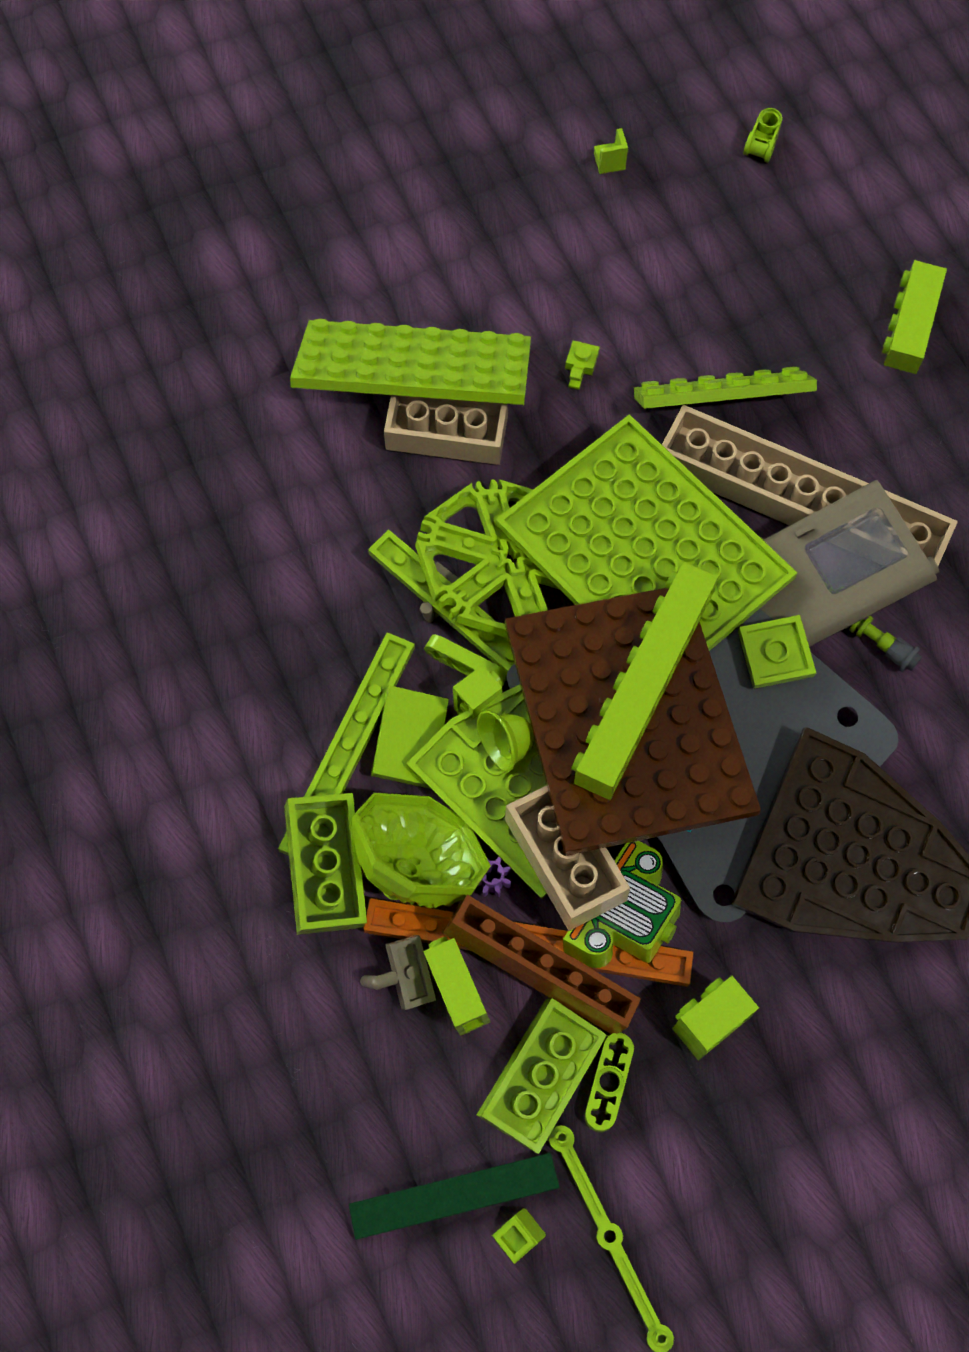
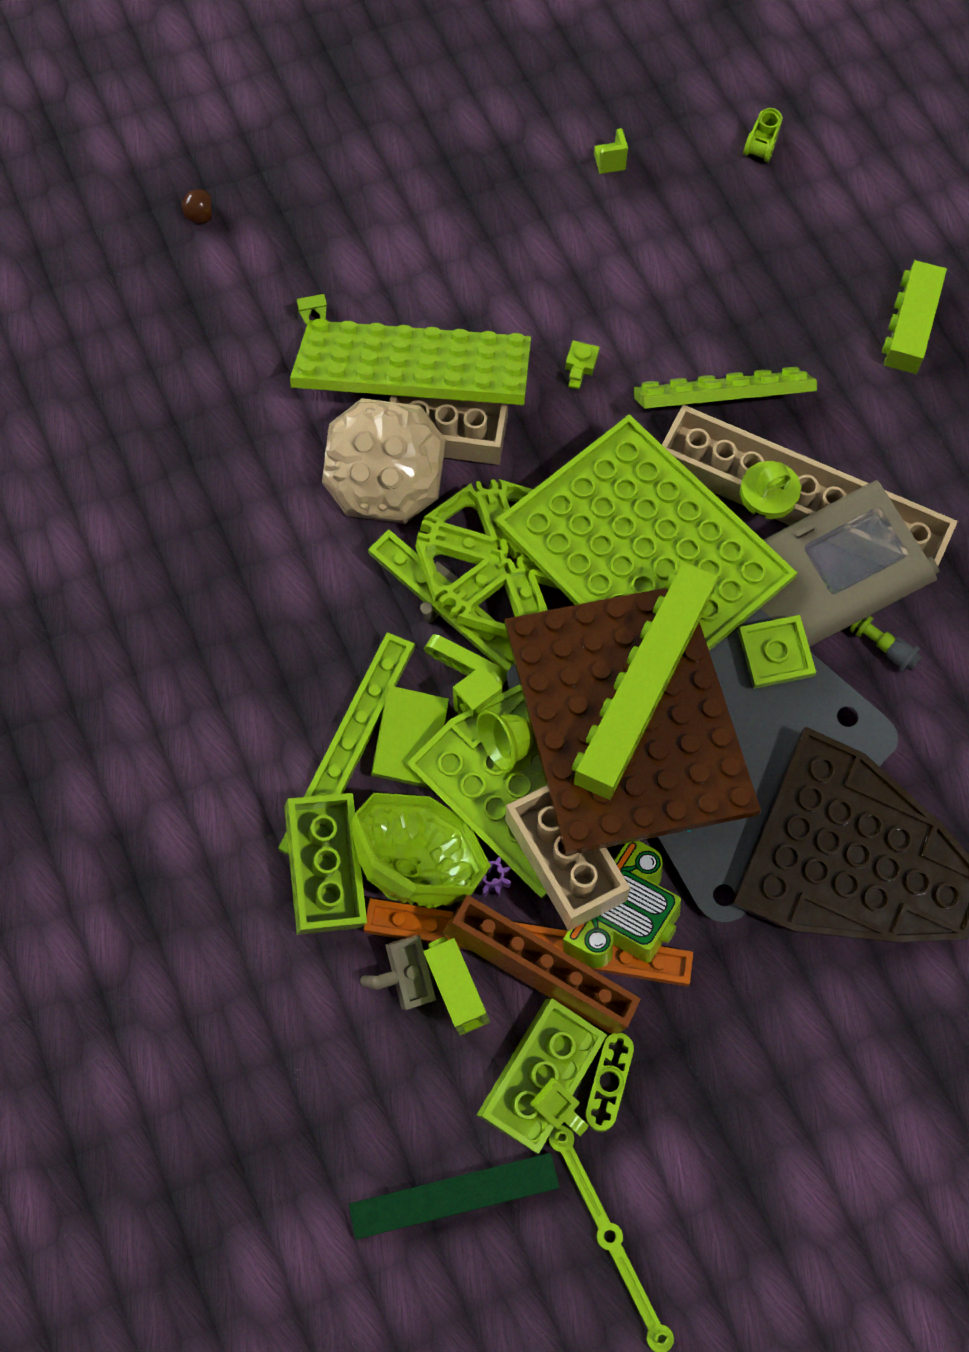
(197, 206): none -> reddish brown piece
(310, 303): none -> lime tile
(383, 461): none -> tan rock
(519, 1235): lime slope -> none
(558, 1107): none -> lime plate
(715, 1017): lime brick -> none
(770, 489): none -> lime tile

